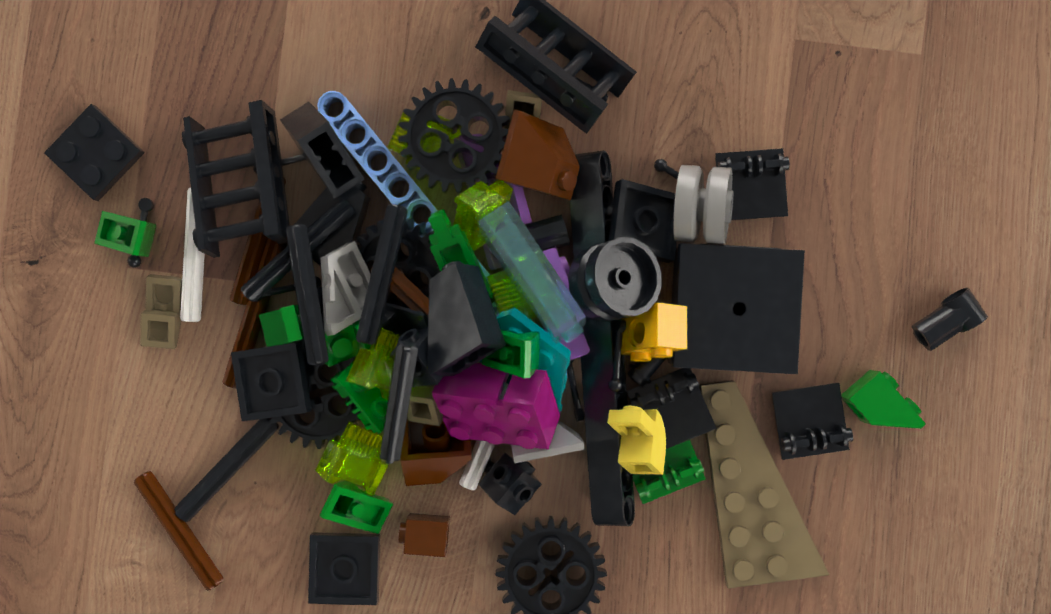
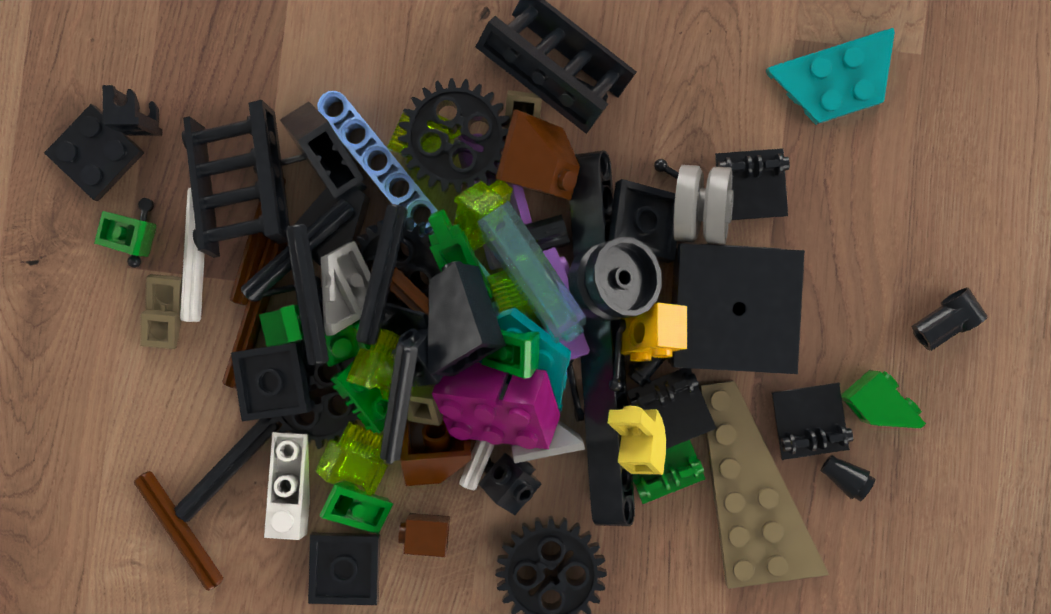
(123, 113): none -> black hinge
(288, 487): none -> white slope
(838, 77): none -> teal wing
(848, 477): none -> black cone

